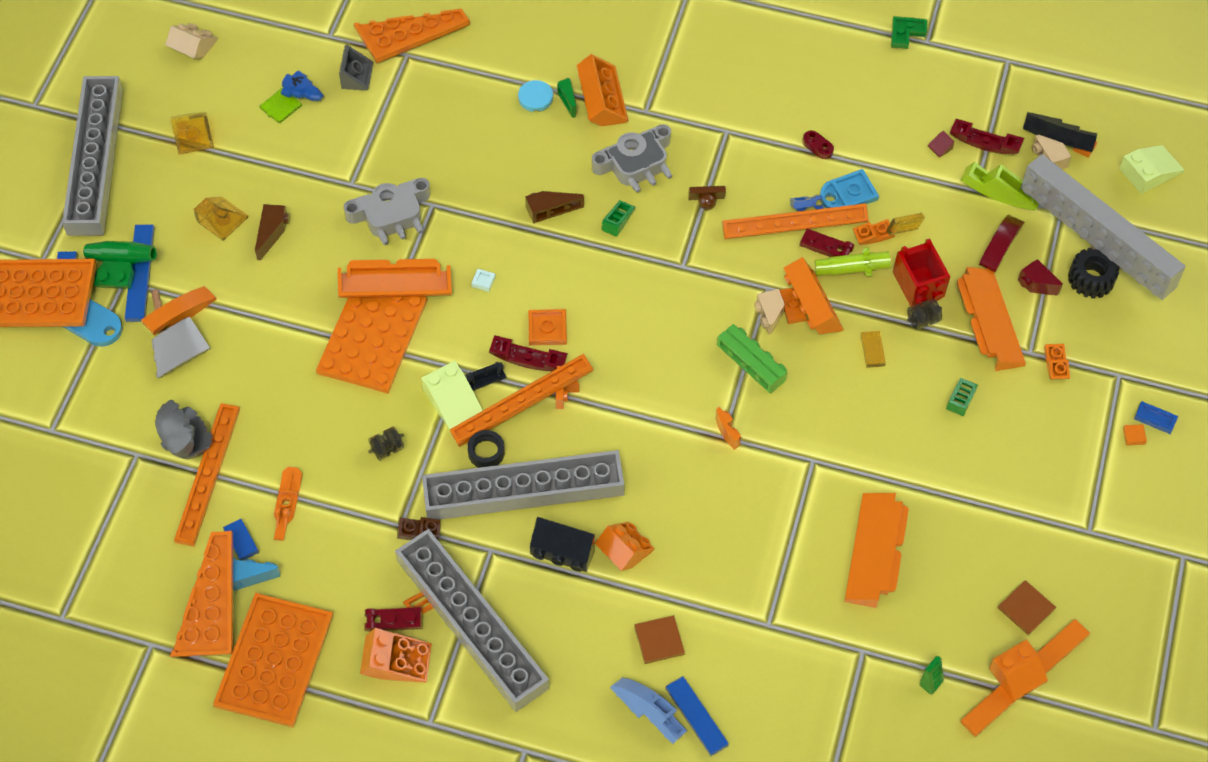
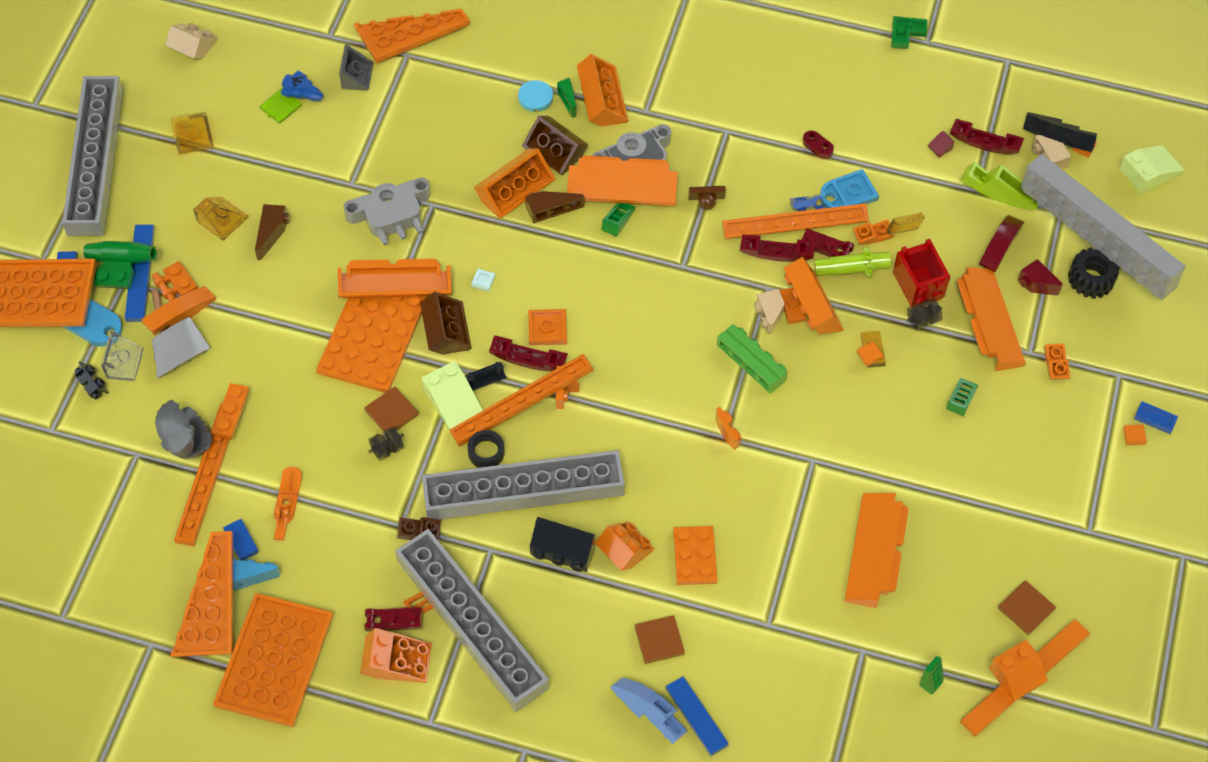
(87, 374): none -> black hinge
(121, 358): none -> clear slope
(178, 277): none -> orange plate
(230, 411): none -> orange plate
(391, 410): none -> dark orange tile
(445, 324): none -> reddish brown slope
(514, 181): none -> orange slope
(555, 143): none -> reddish brown slope
(624, 181): none -> orange slope
(695, 555): none -> orange plate
(775, 250): none -> dark red slope
(869, 354): none -> orange tile

